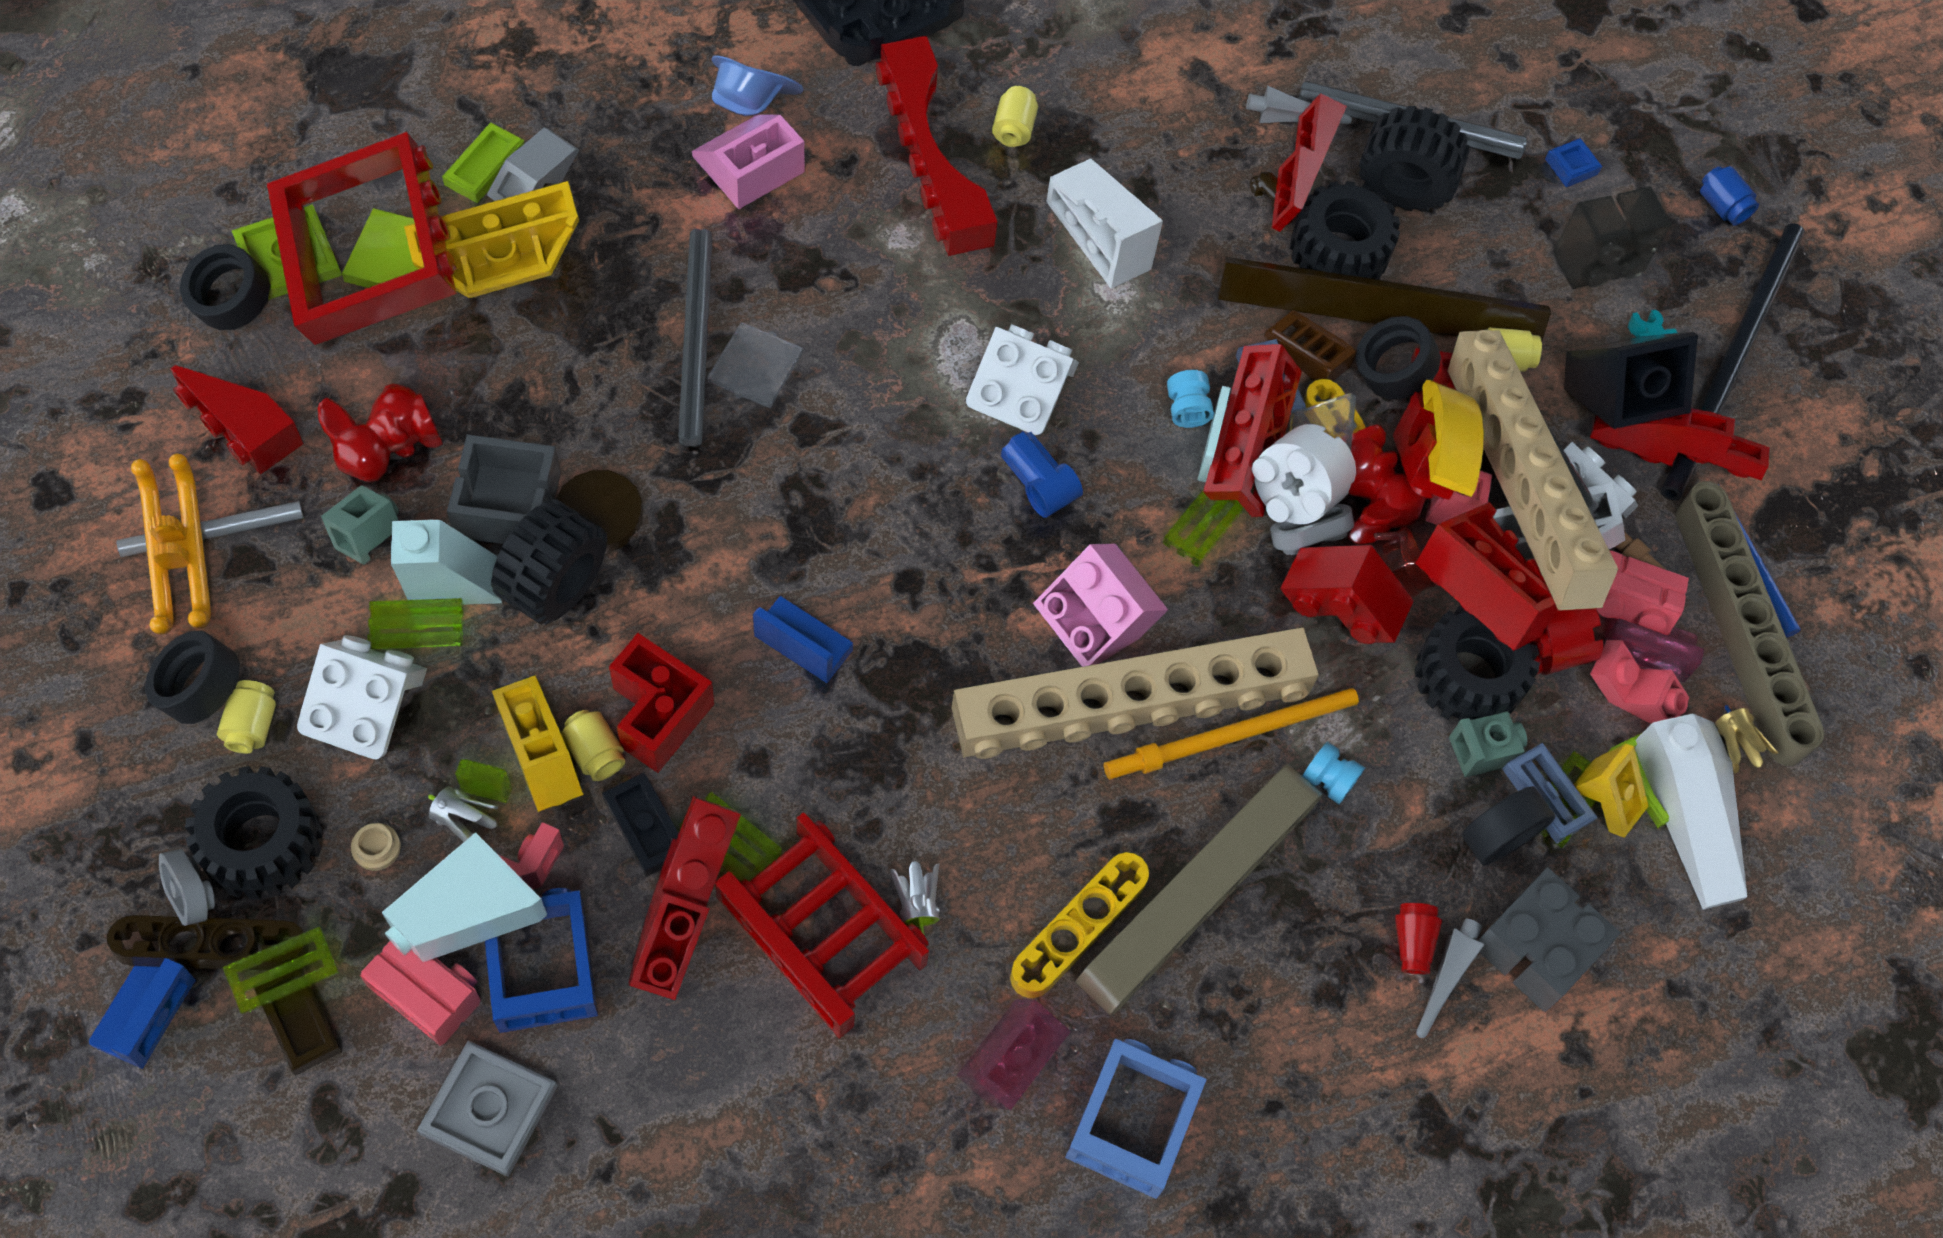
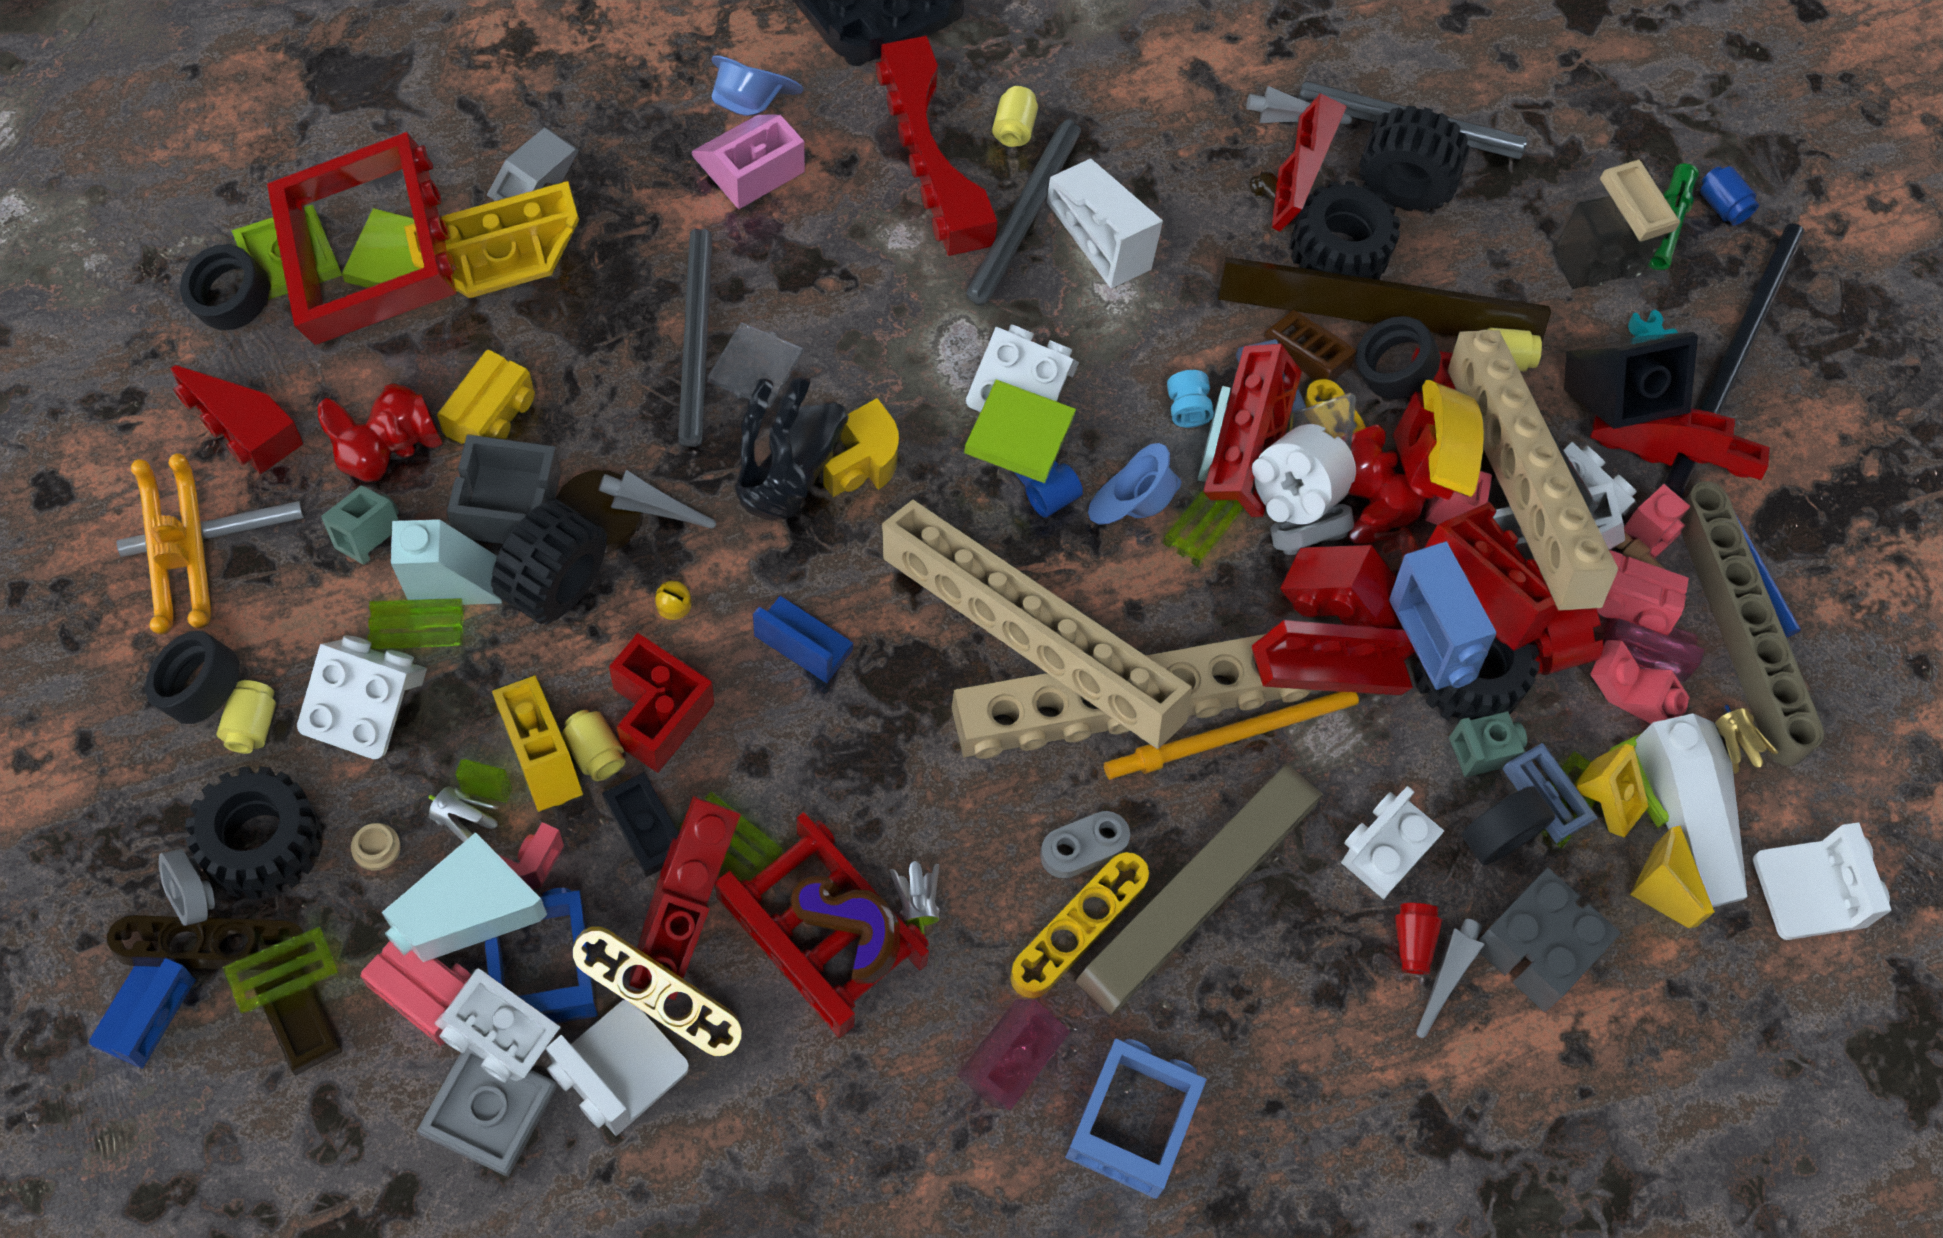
(481, 162): lime tile -> none
(487, 399): none -> yellow brick
(496, 1027): none -> white bracket
(617, 1066): none -> white bracket
(637, 495): none -> light grey piece
(652, 998): none -> beam
(669, 605): none -> yellow hinge
(800, 448): none -> black hair
(854, 913): none -> reddish brown animal
(871, 451): none -> yellow brick
(1020, 431): none -> lime tile
(1023, 213): none -> dark grey axle
(1037, 624): none -> tan brick
(1087, 843): none -> light grey plate
(1100, 604): bright pink slope -> none
(1138, 489): none -> medium blue piece
(1334, 658): none -> red fence
(1335, 774): medium azure wheel -> none
(1391, 844): none -> white bracket
(1442, 616): none -> medium blue window
(1573, 162): blue tile -> none
(1639, 200): none -> tan tile
(1658, 520): none -> coral brick
(1673, 882): none -> yellow slope
(1681, 184): none -> green pin
(1823, 885): none -> white bracket

